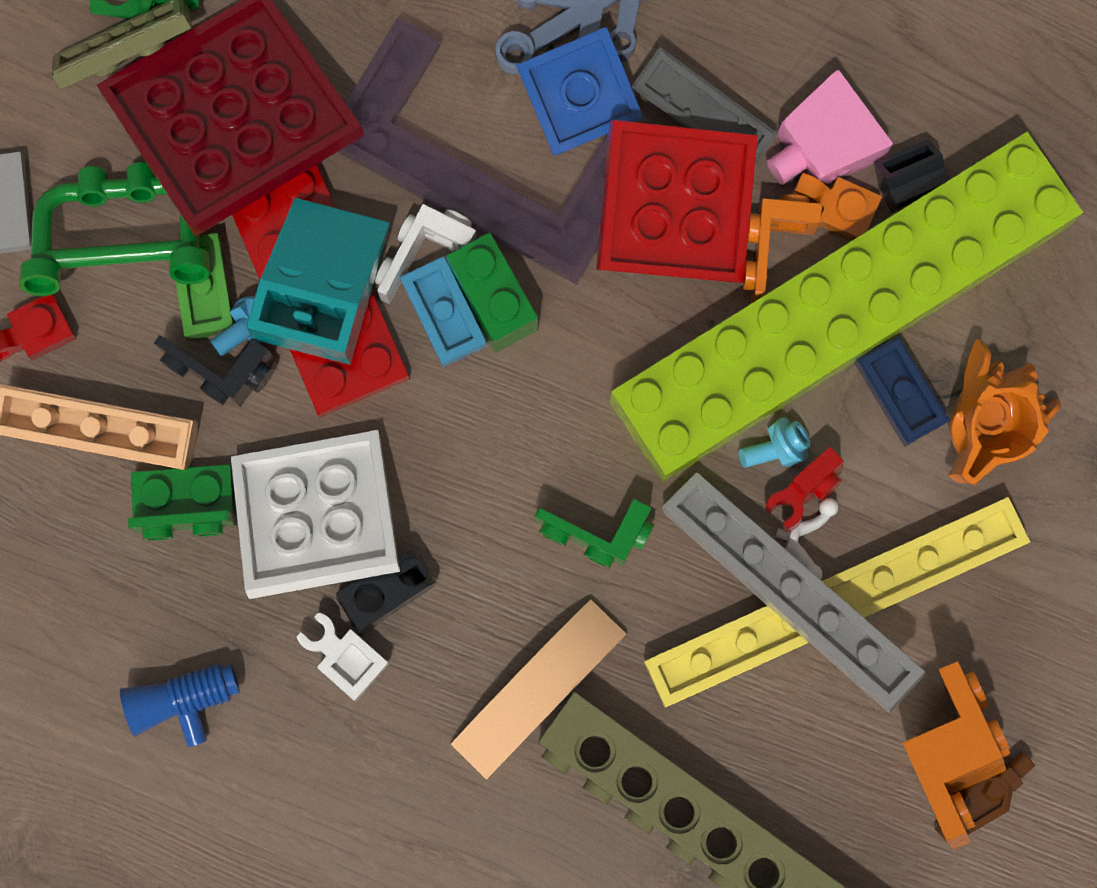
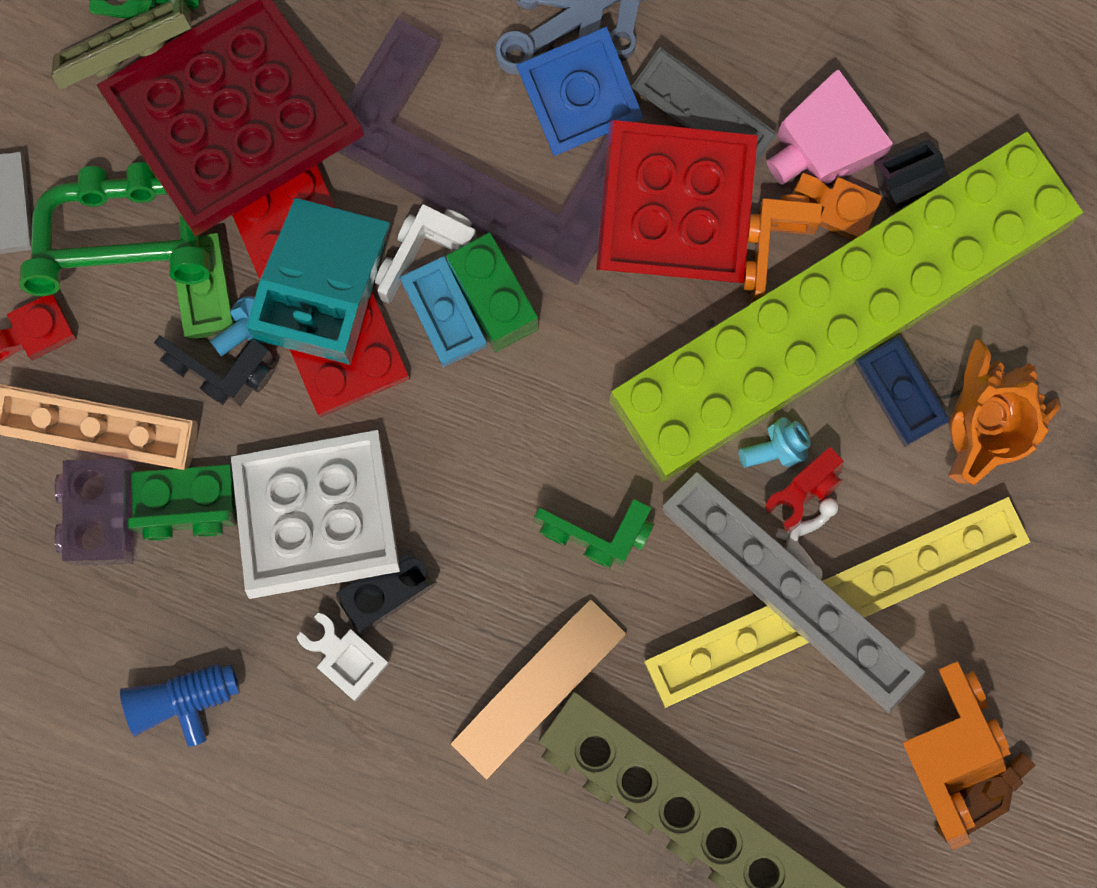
(108, 510): none -> clear purple brick

